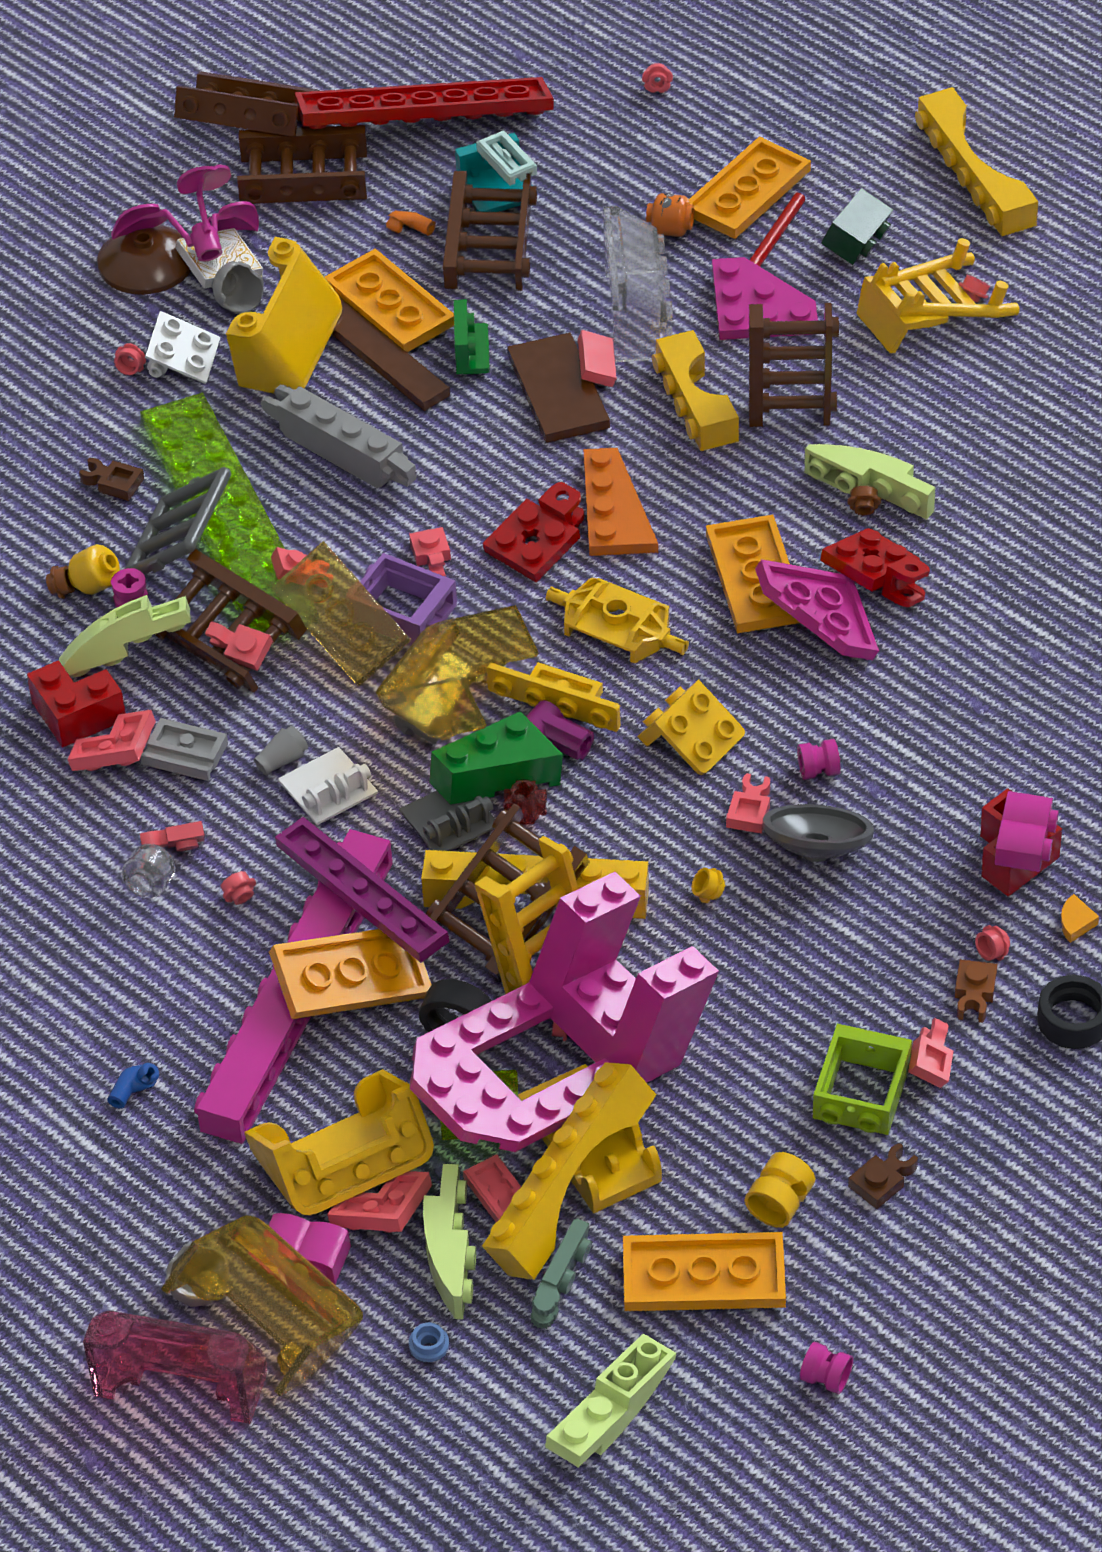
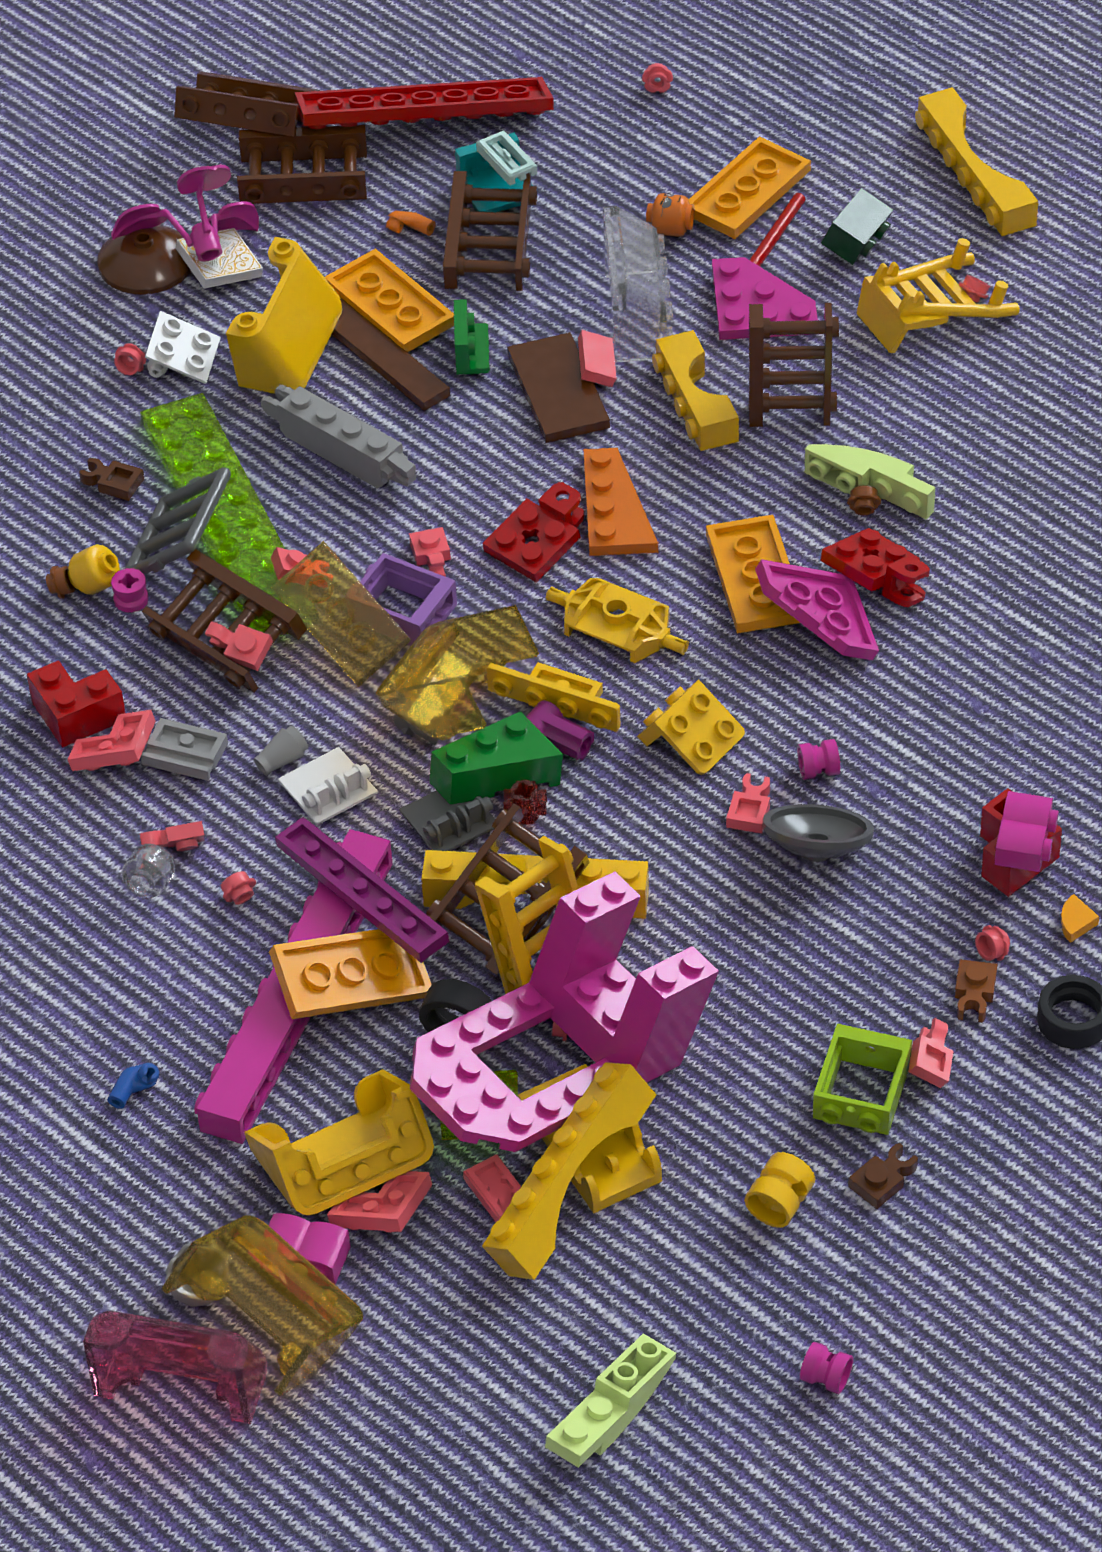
(108, 637): yellowish green slope -> none
(237, 287): light grey hair -> none
(425, 1334): medium blue plate -> none
(448, 1243): yellowish green slope -> none
(560, 1274): sand green hinge -> none
(704, 1271): light orange plate -> none
(708, 884): yellow plate -> none

